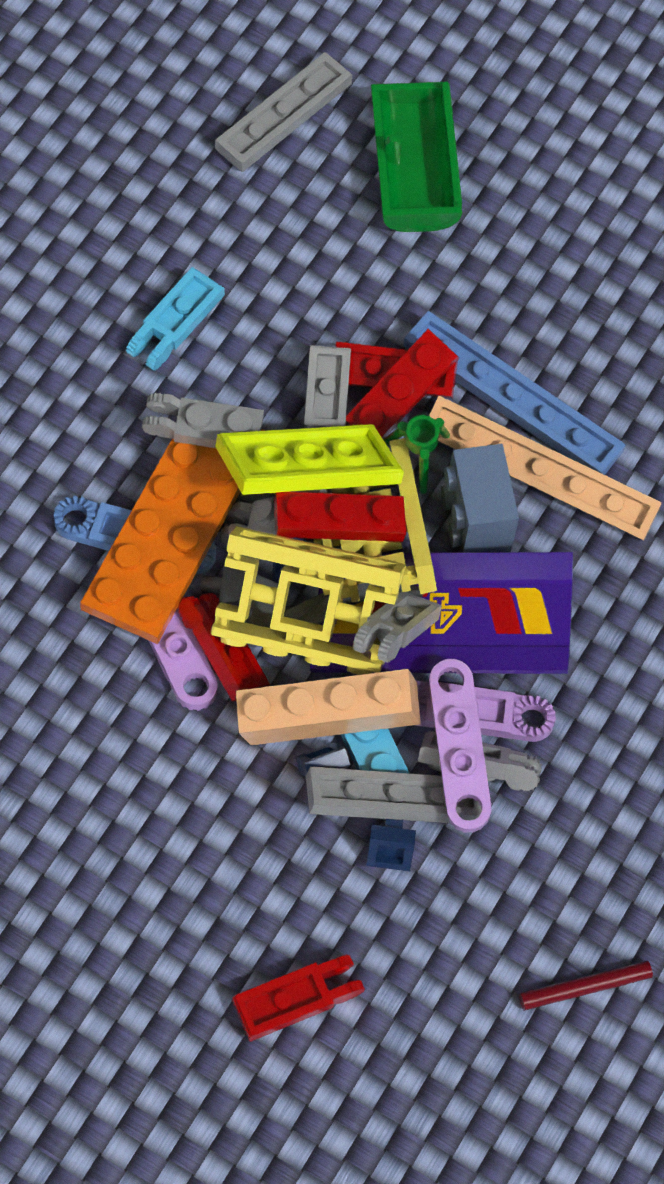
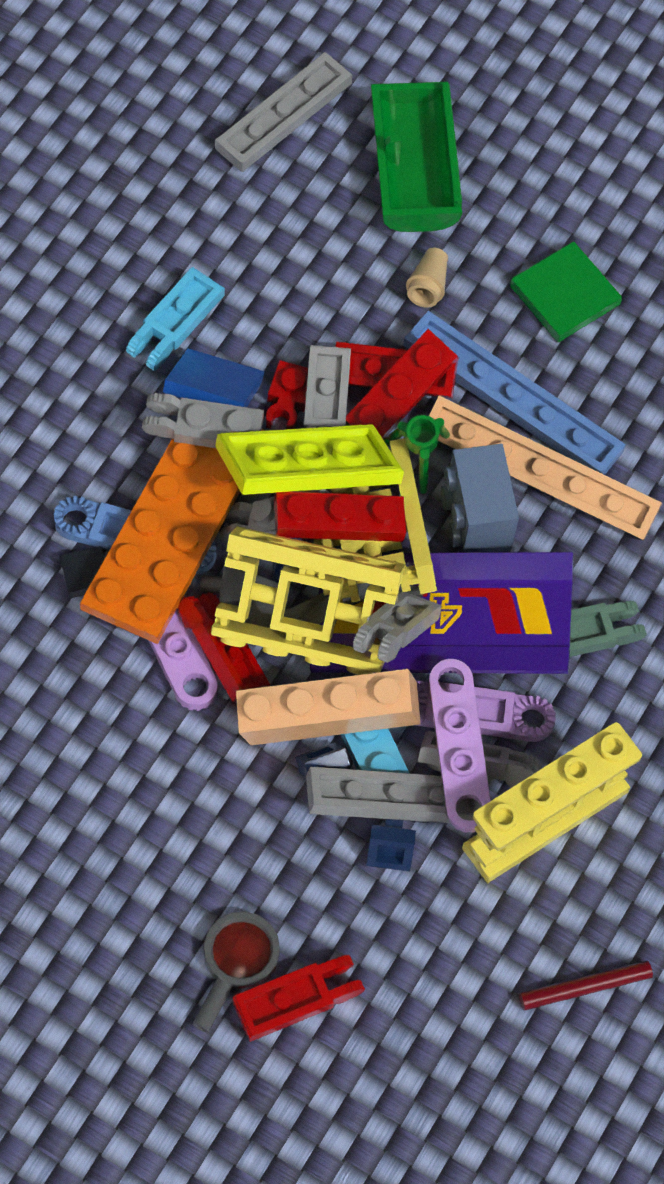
(80, 569): none -> black tile
(213, 379): none -> blue tile
(240, 955): none -> piece
(287, 393): none -> red plate
(428, 279): none -> tan cone
(551, 802): none -> light yellow fence
(566, 291): none -> green tile
(594, 630): none -> sand green hinge

